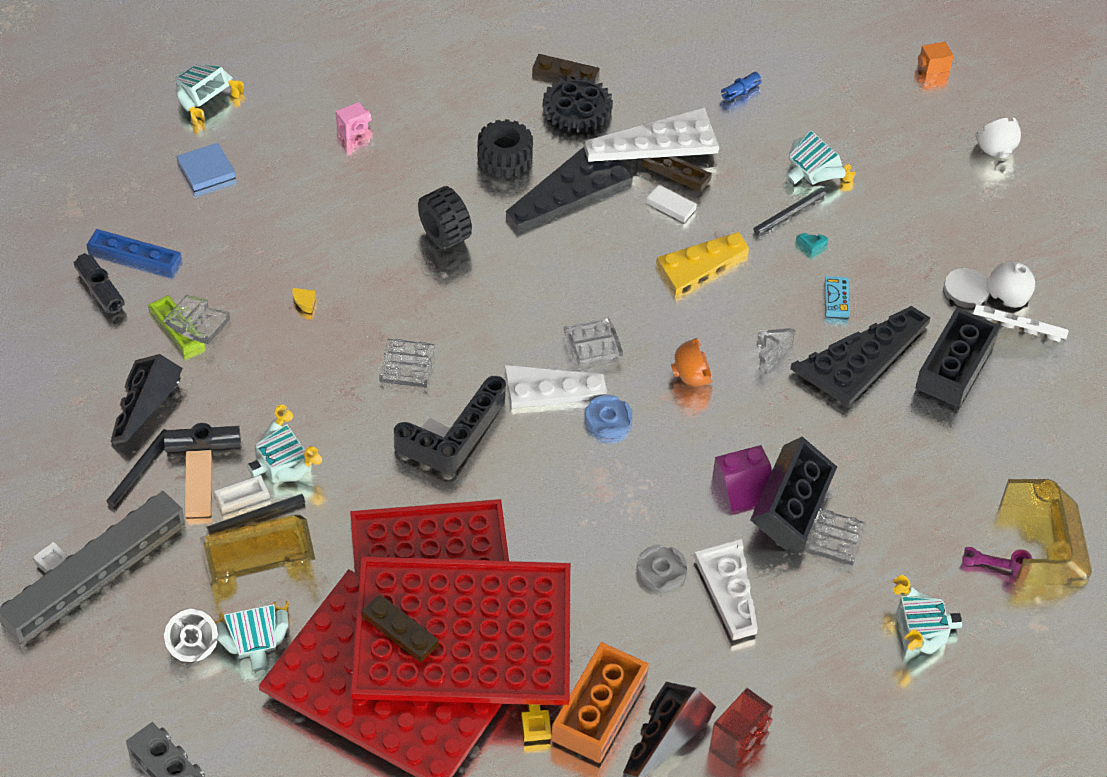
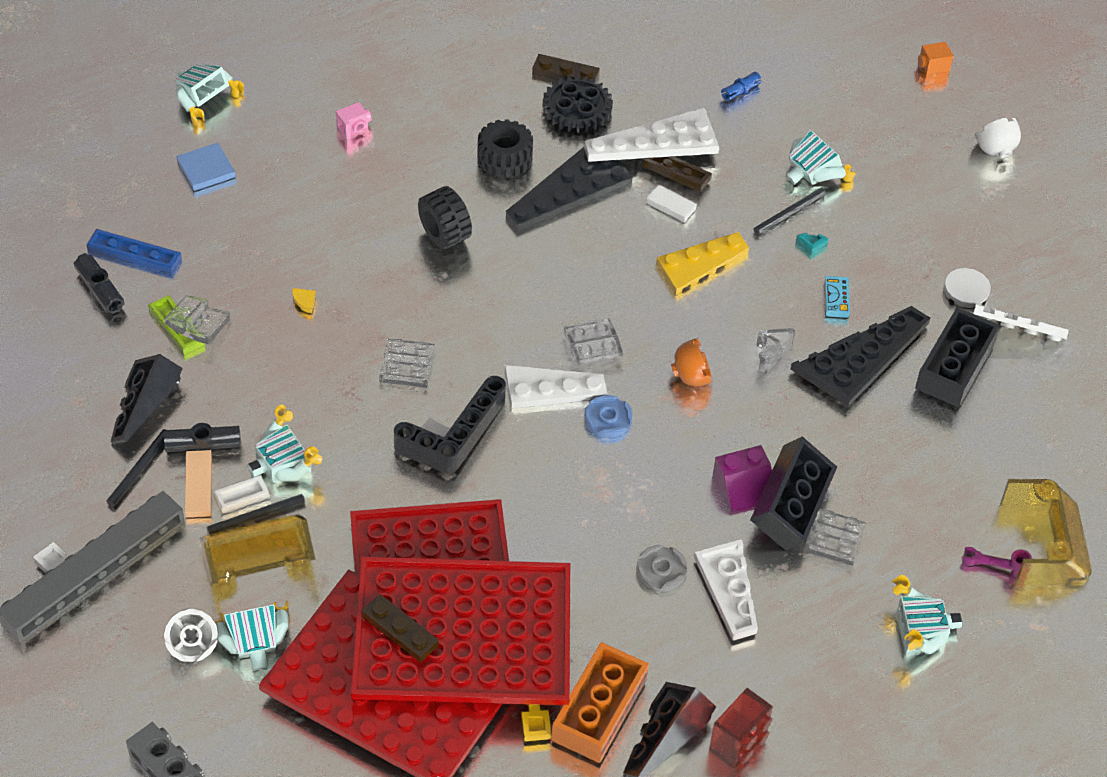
(1011, 283): white cylinder -> none

